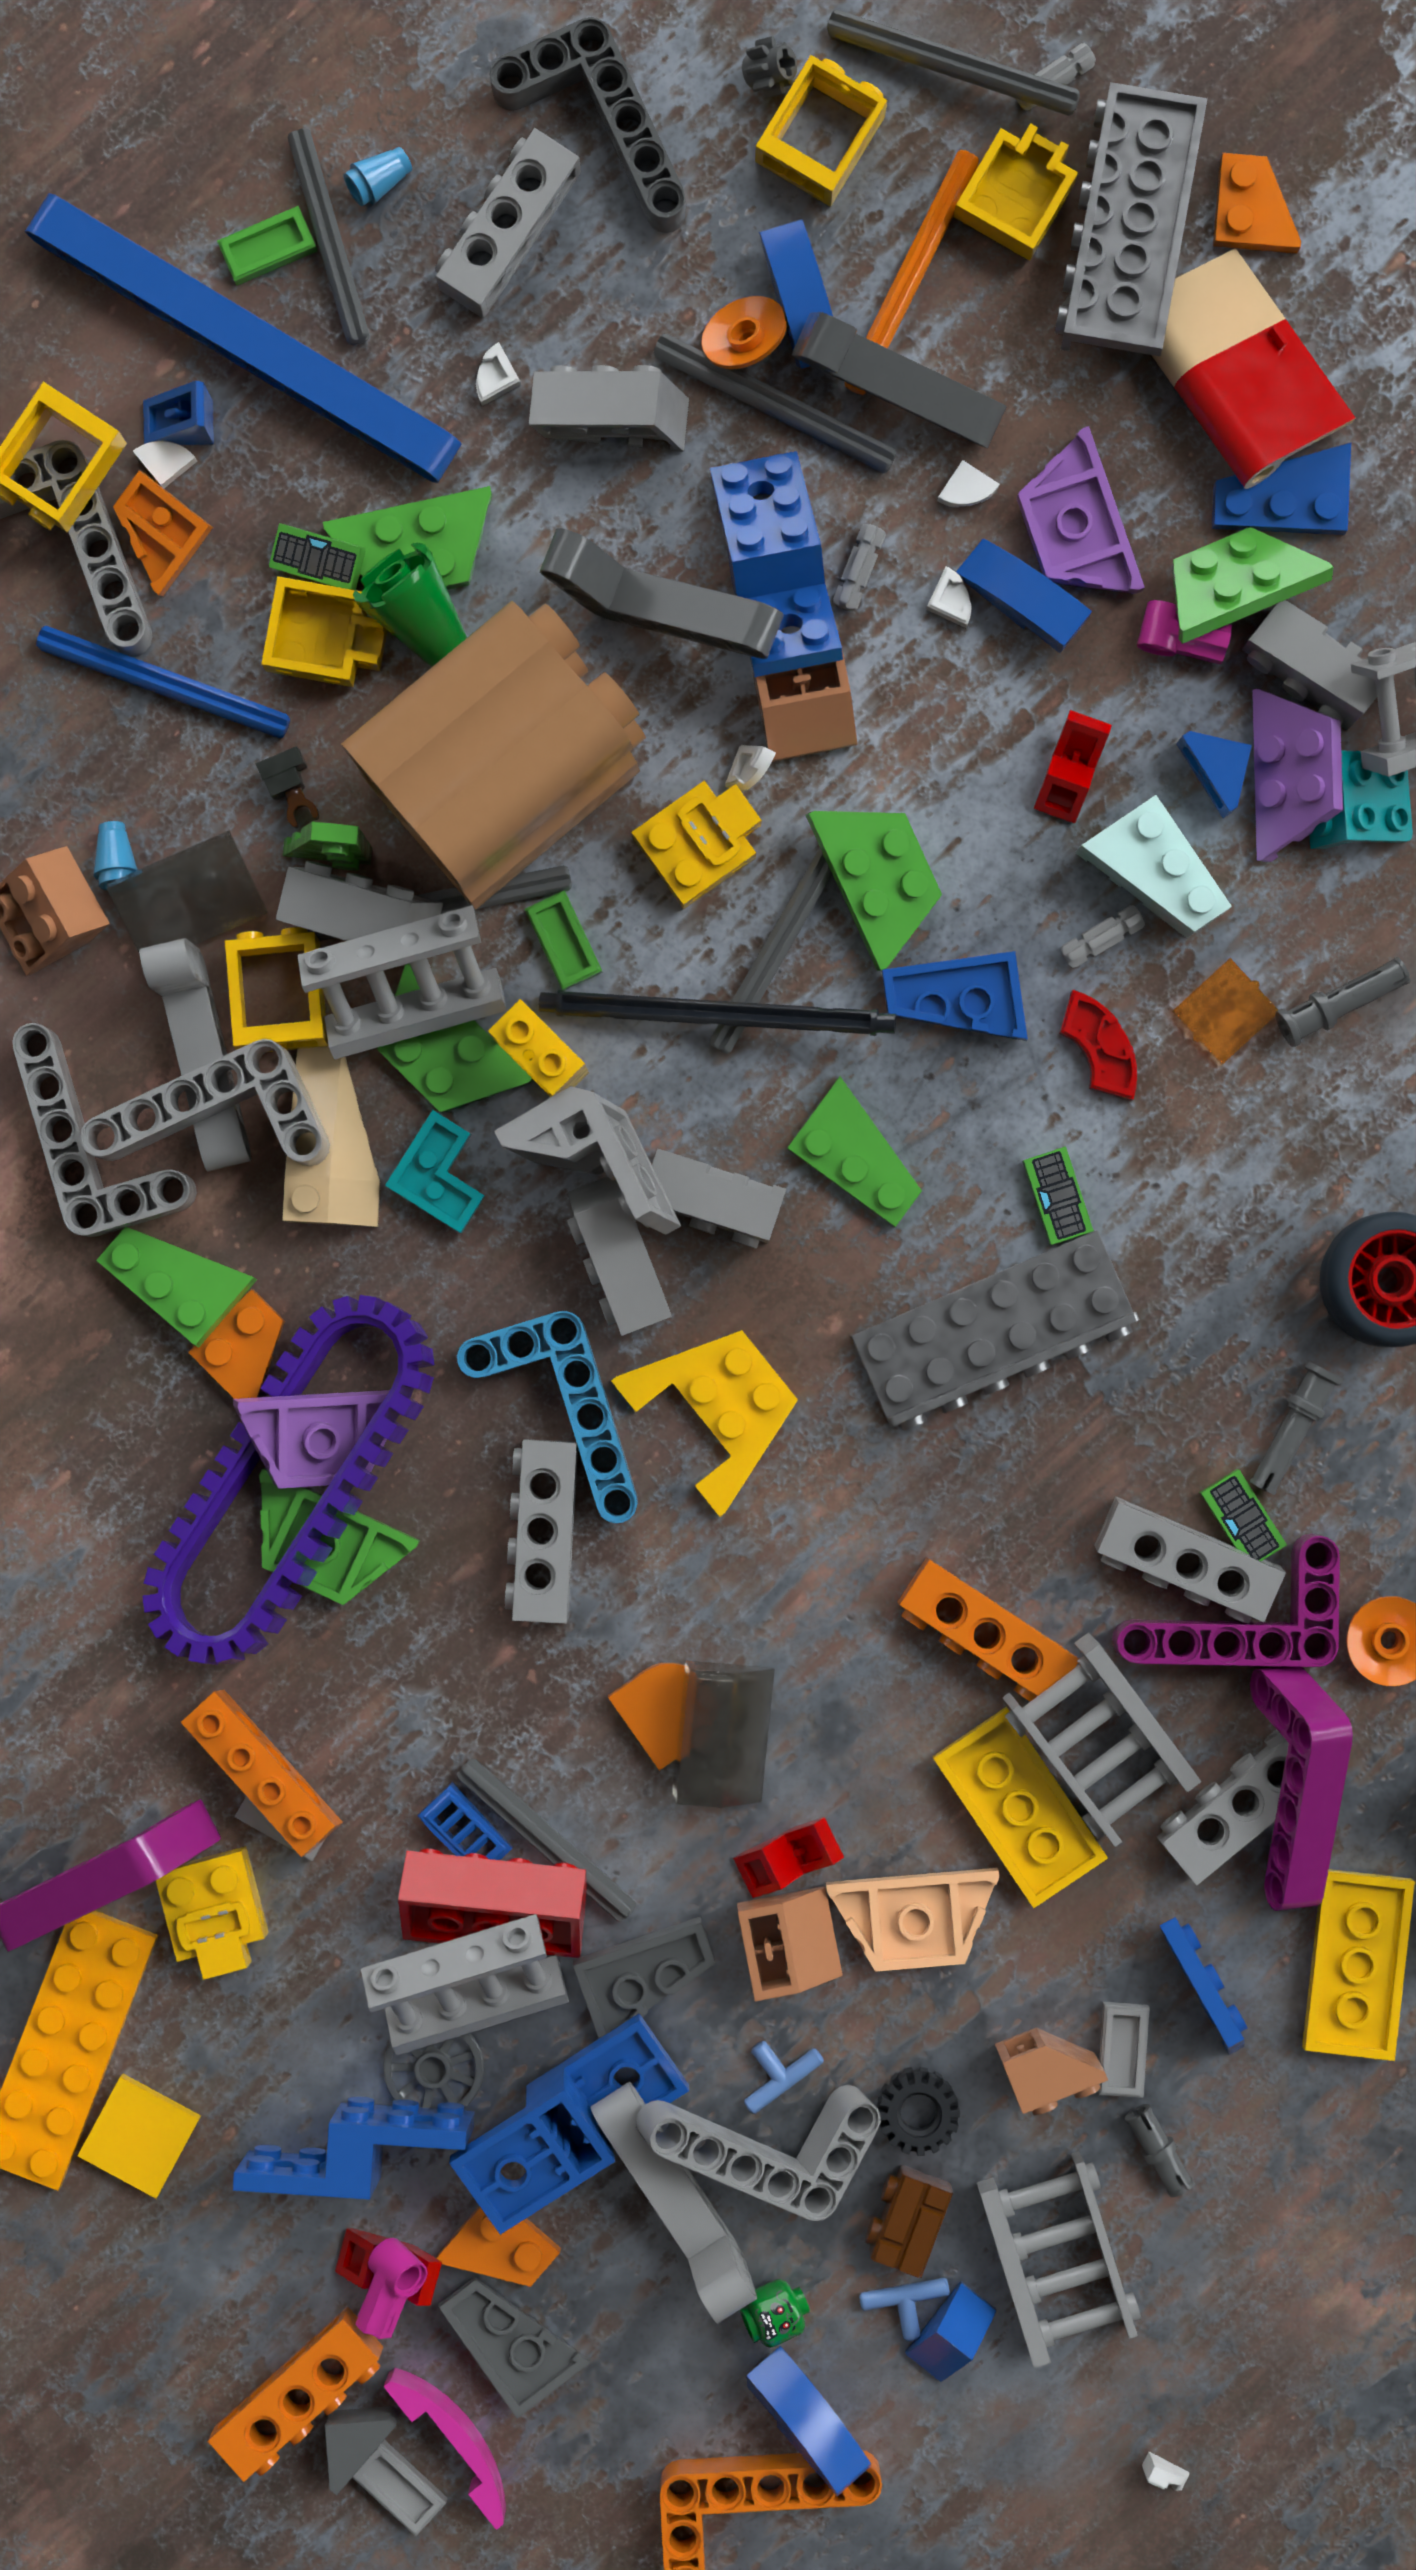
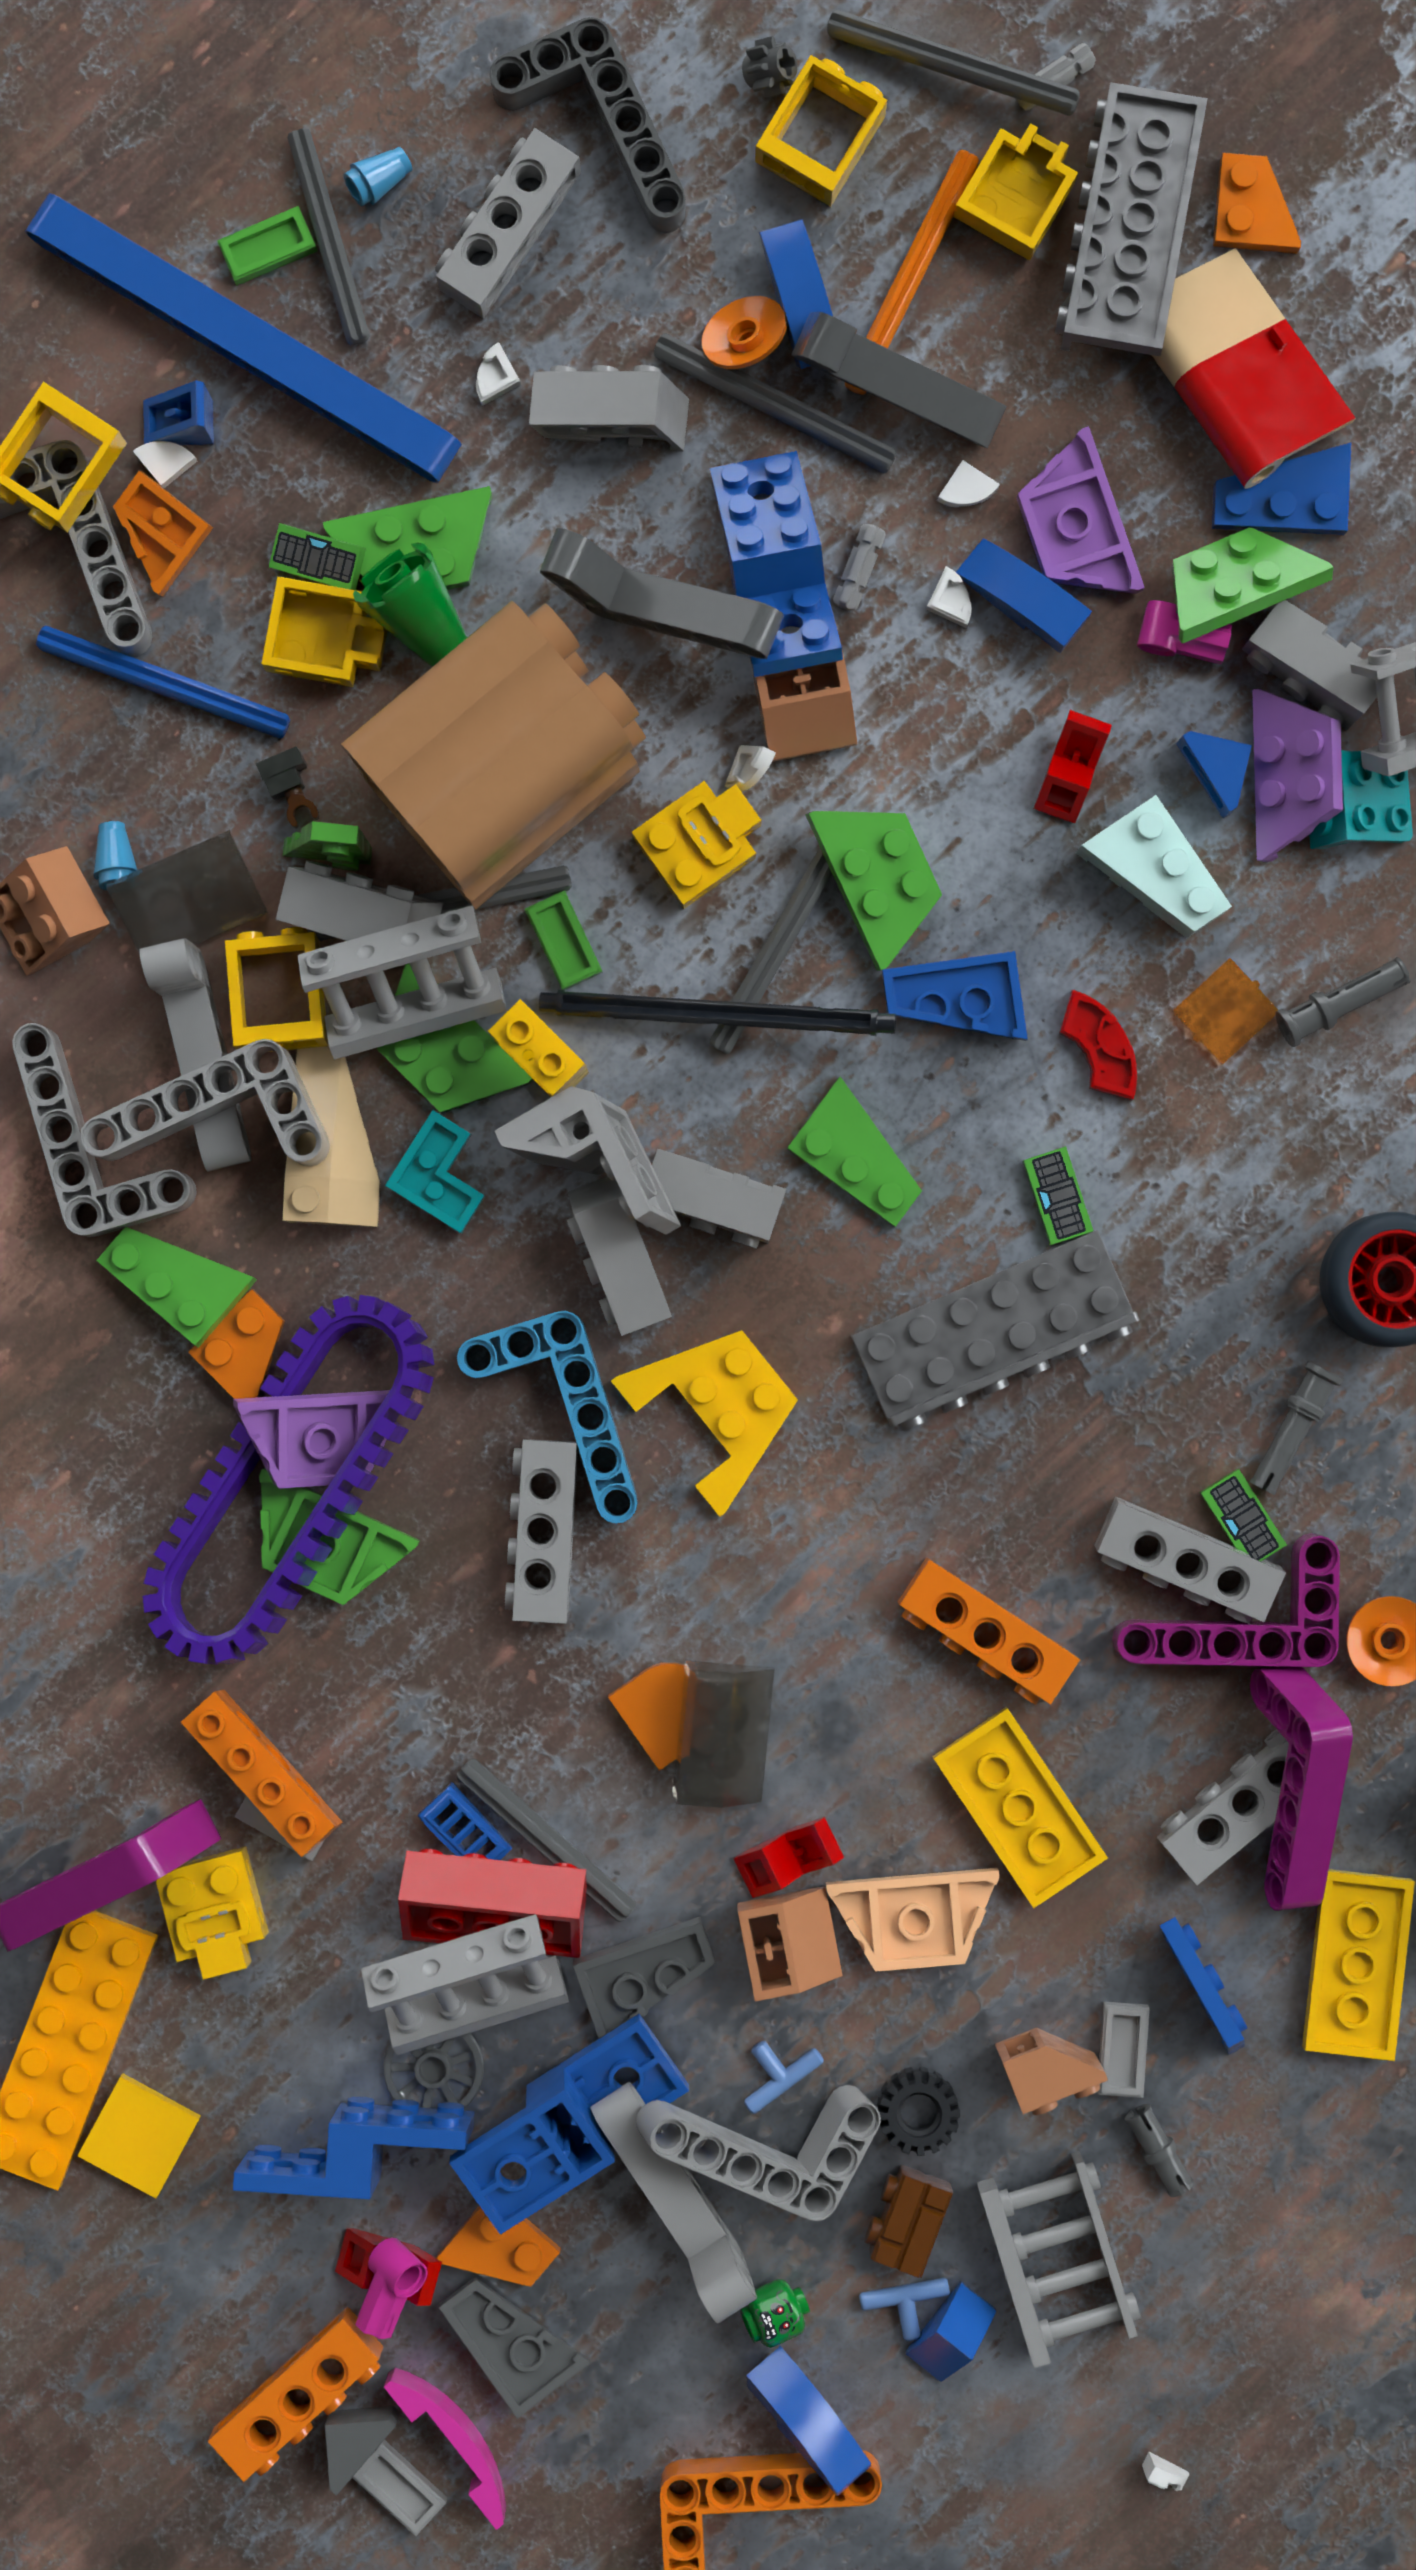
(1102, 936): light grey axle -> none
(1117, 1700): light grey fence -> none

